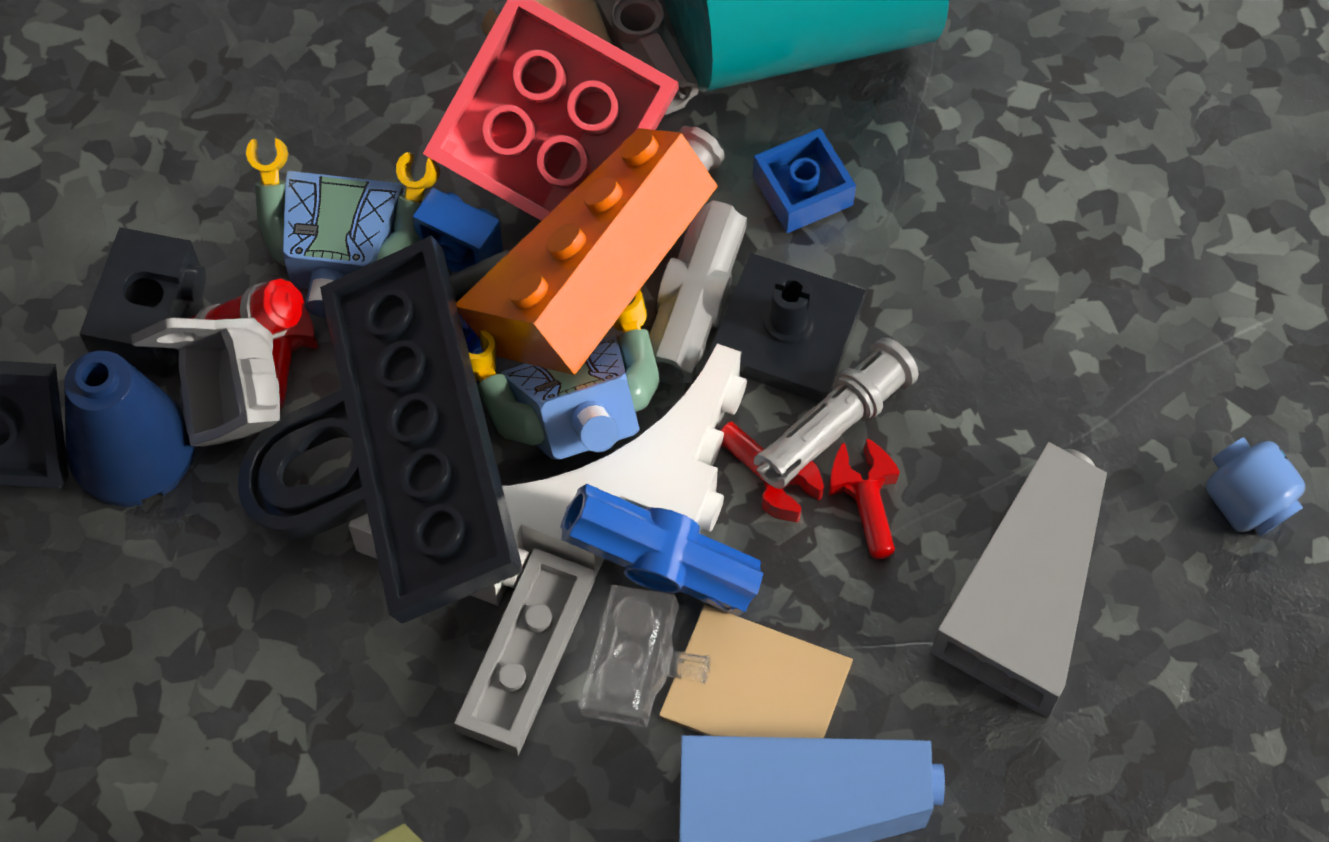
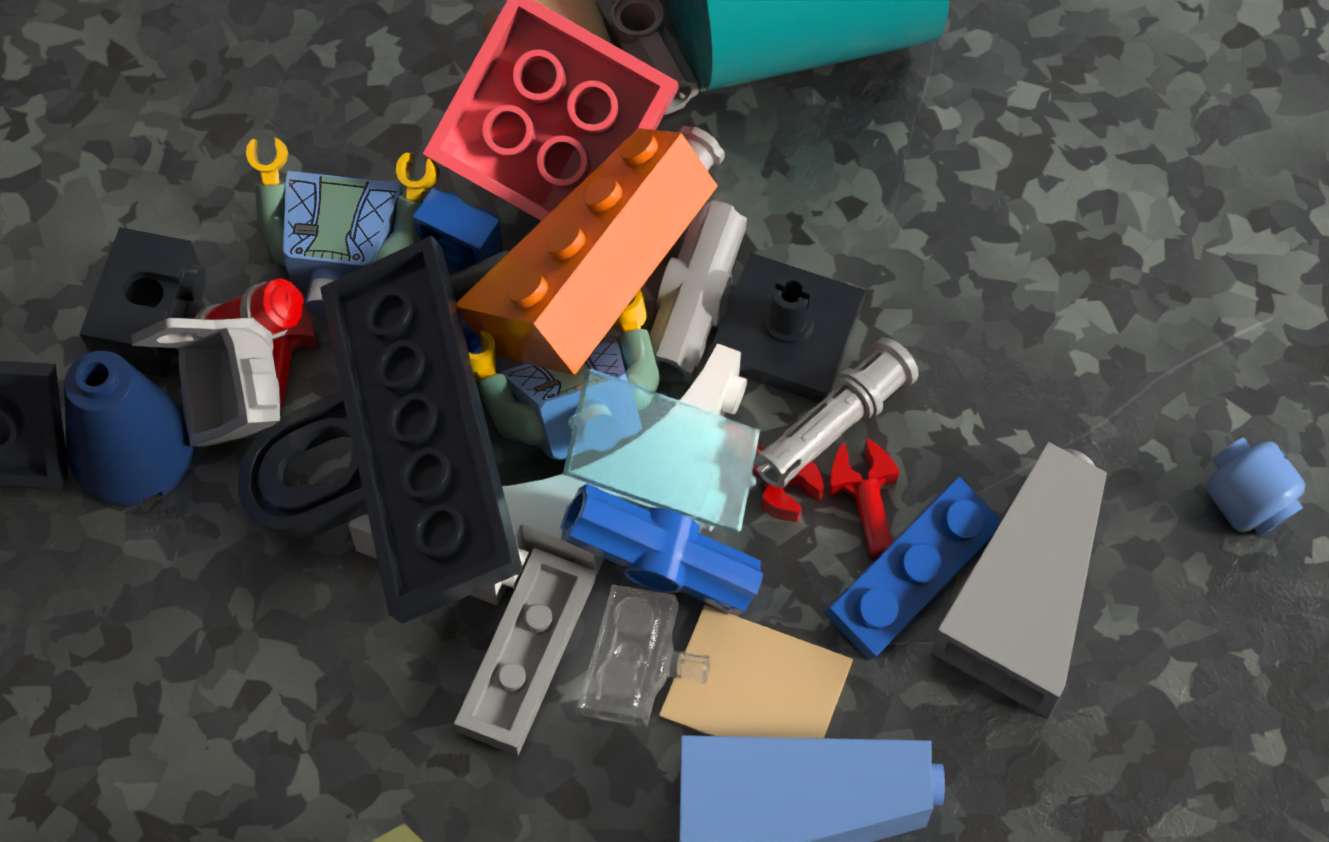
(661, 451): none -> clear light blue piece
(803, 180): blue piece -> none
(913, 568): none -> blue plate

